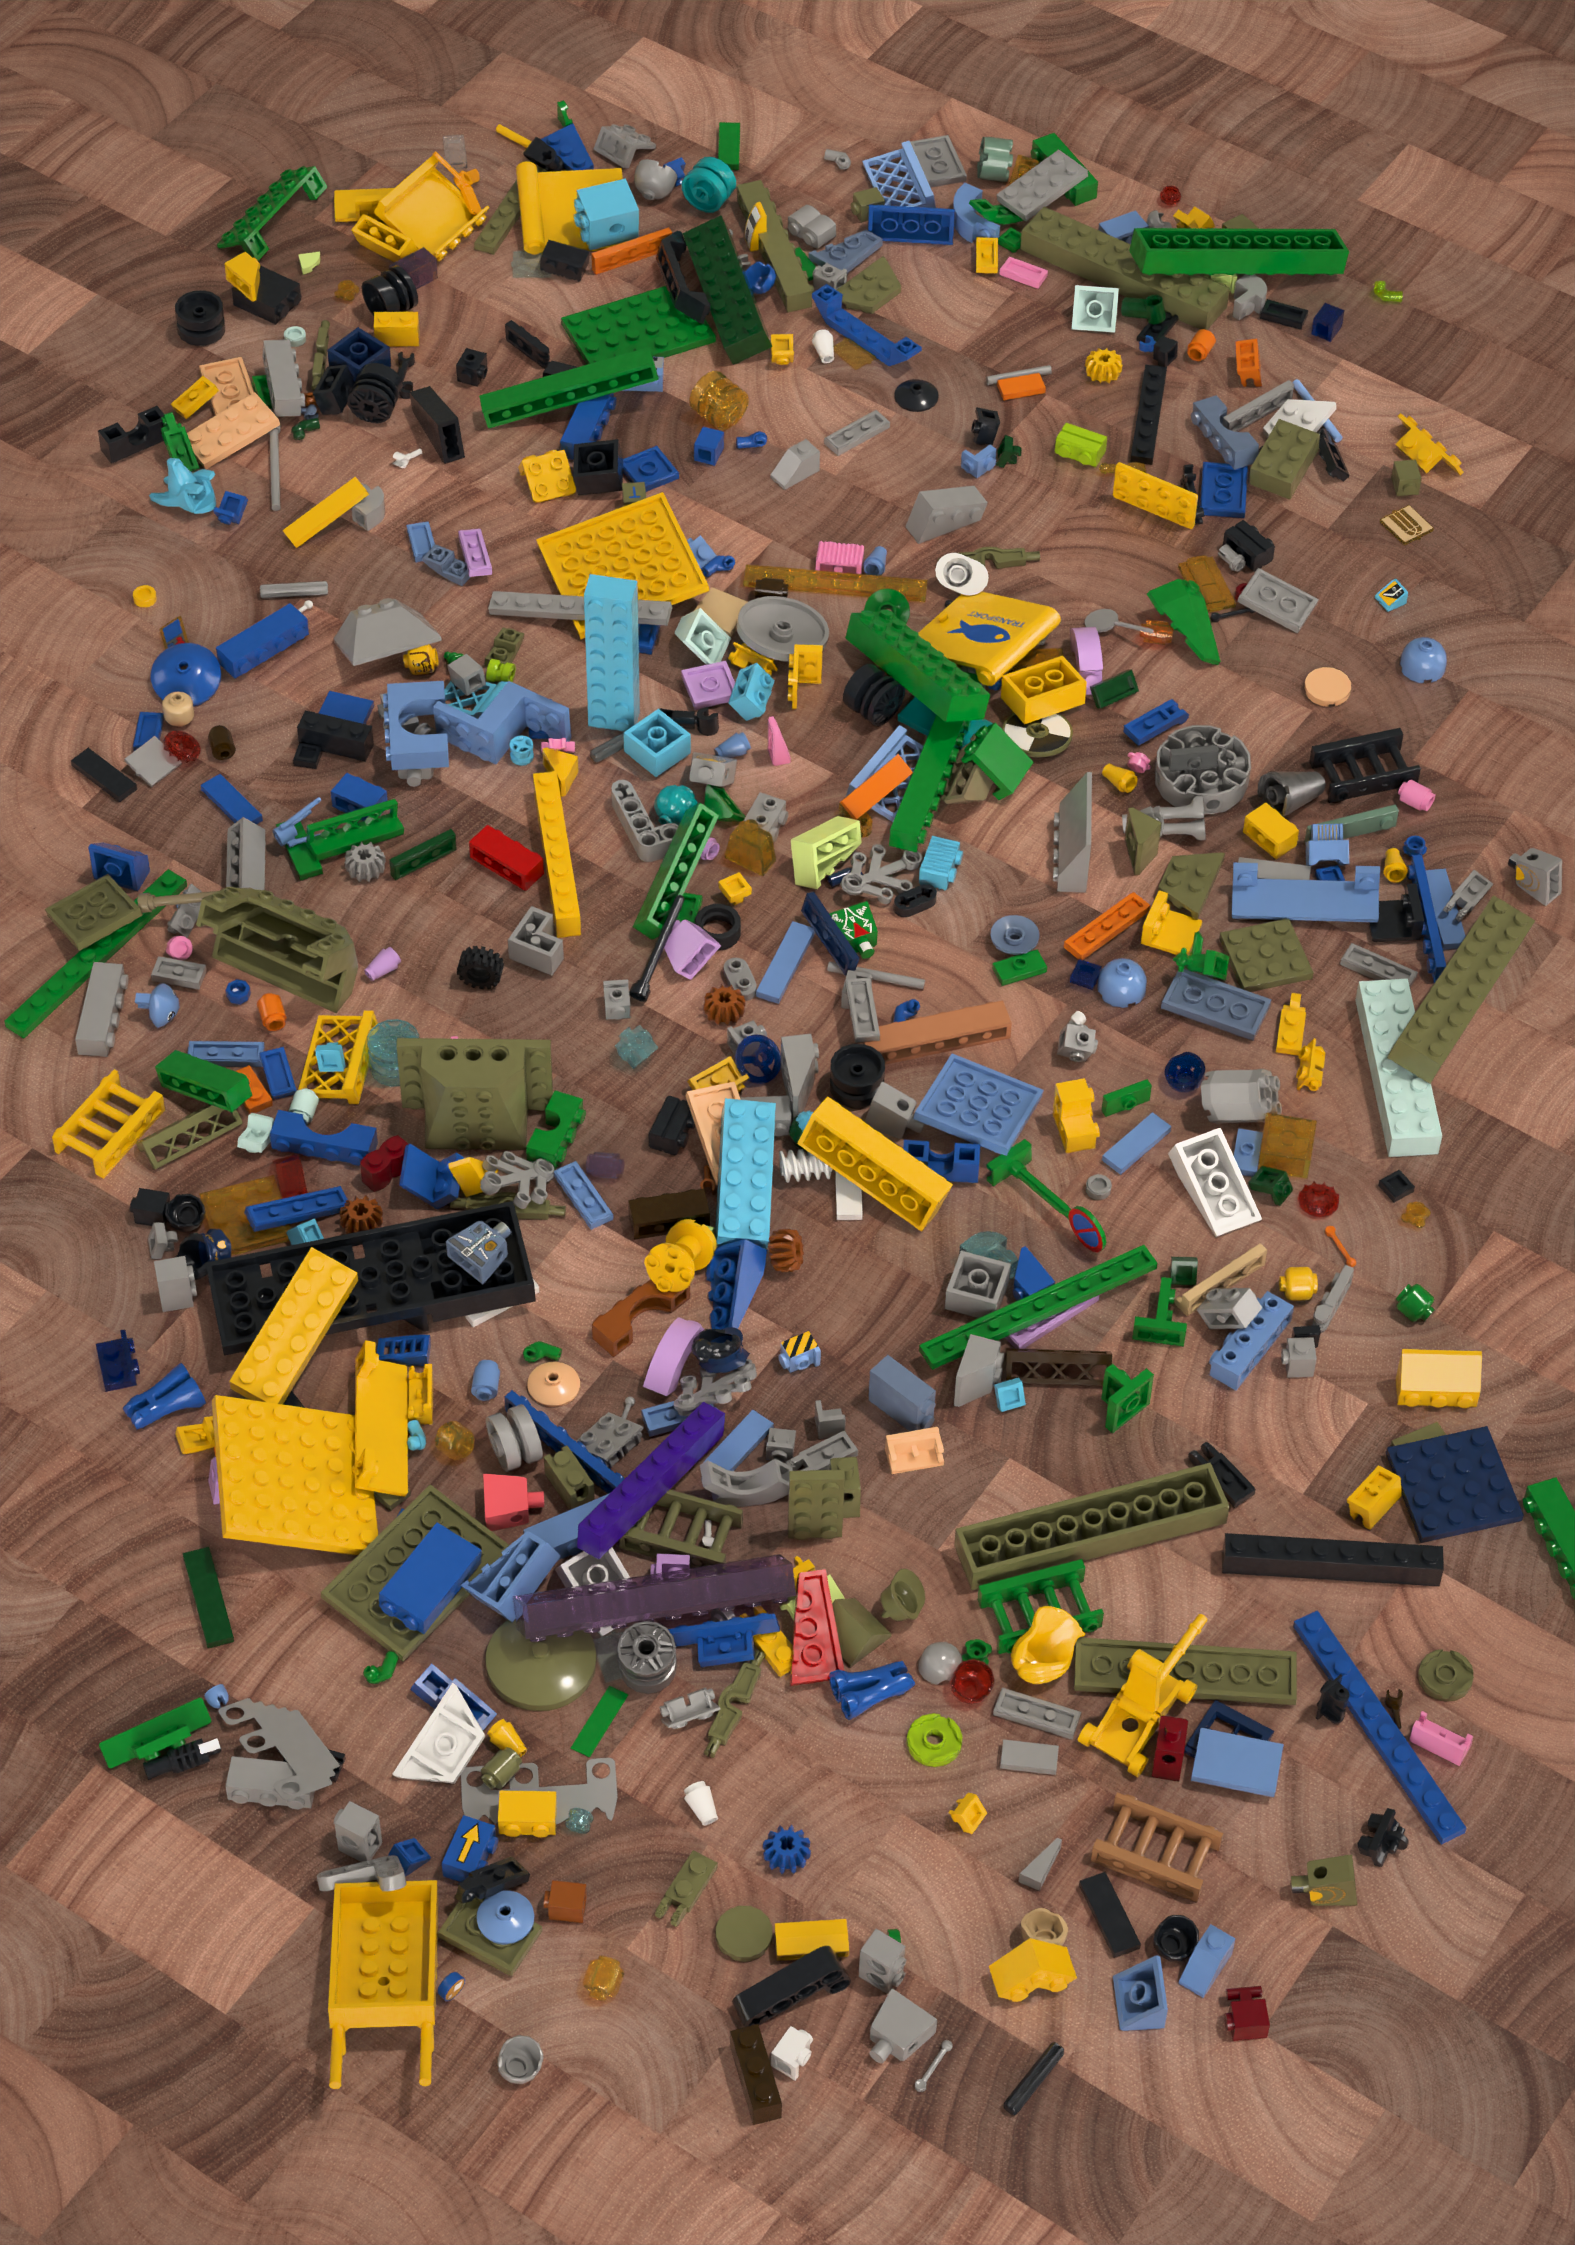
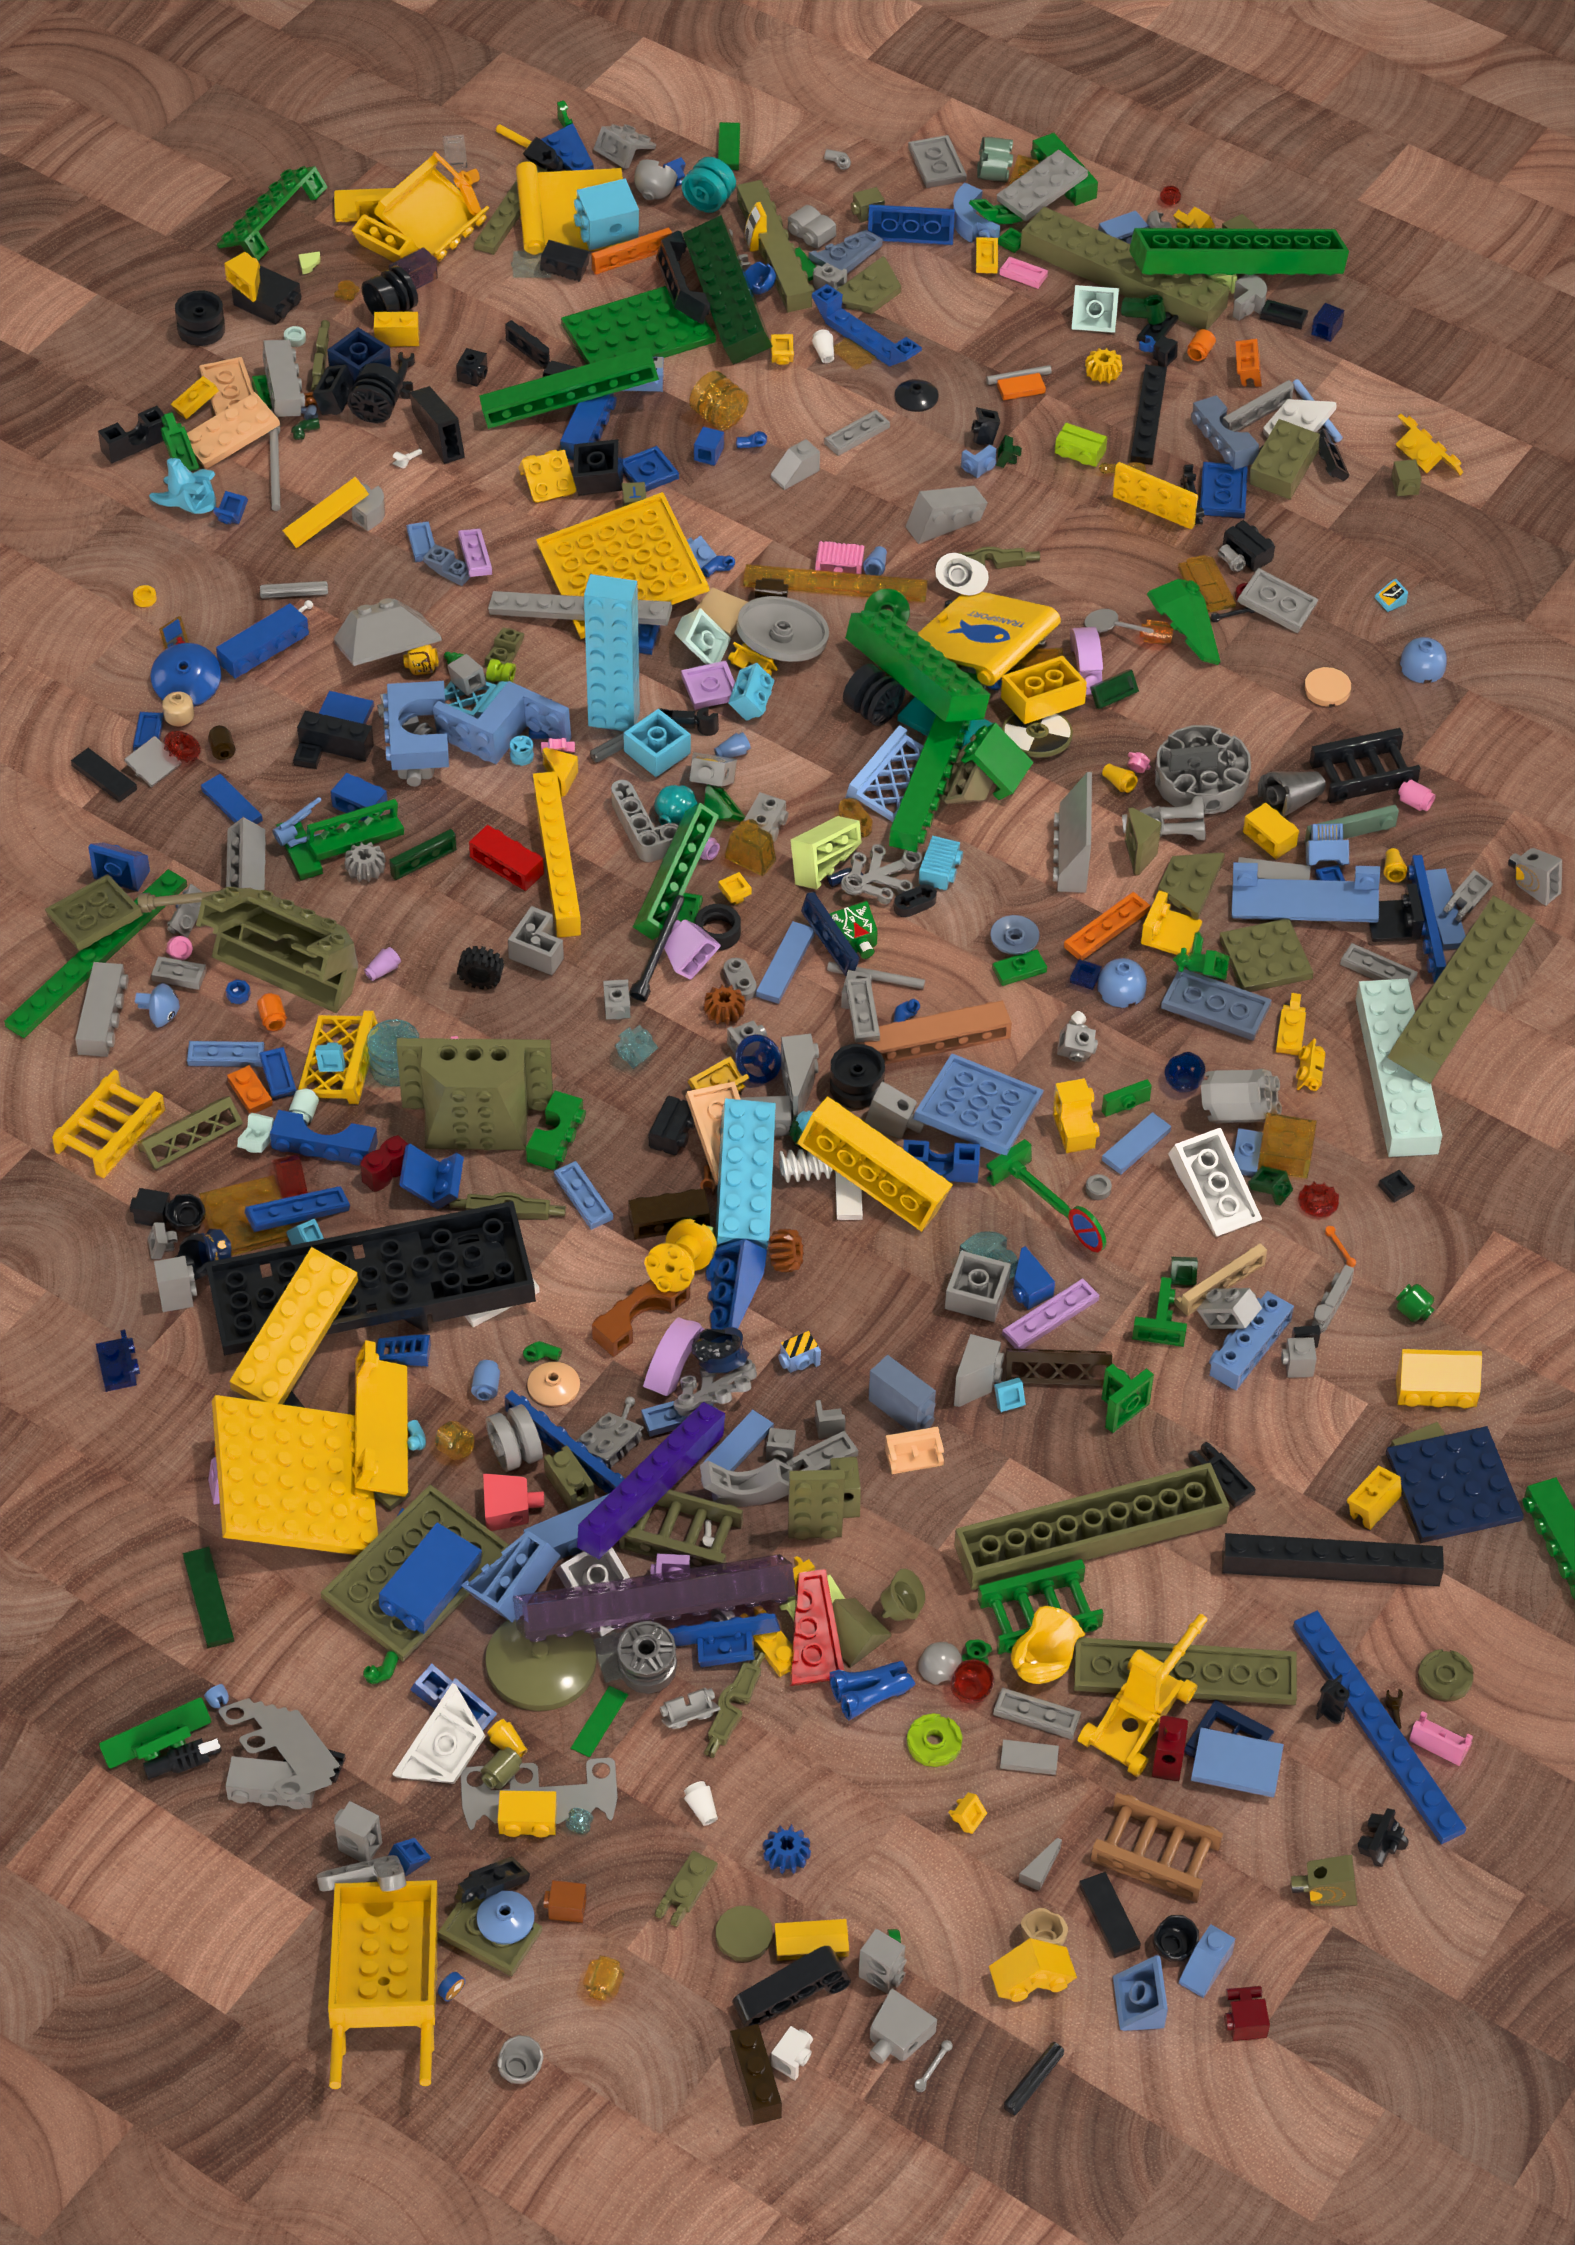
(170, 1394): blue piece -> none
(196, 1437): yellow slope -> none
(203, 1080): green brick -> none
(361, 1215): dark orange gear -> none
(420, 1395): yellow hinge -> none
(468, 1174): yellow slope -> none
(469, 1848): blue brick -> none
(479, 1249): sand blue torso -> none
(539, 1170): light grey plant -> none
(605, 1165): clear purple brick -> none
(776, 744): bright pink slope -> none
(806, 668): yellow bracket -> none
(876, 787): orange slope -> none
(914, 177): light blue fence -> none
(1040, 1305): green plate -> none
(1155, 722): blue plate -> none
(1298, 1283): yellow head -> none
(1386, 295): clear neon green arm -> none
(1406, 525): piece -> none
(1414, 846): blue plate -> none
(1418, 1209): clear yellow plate -> none

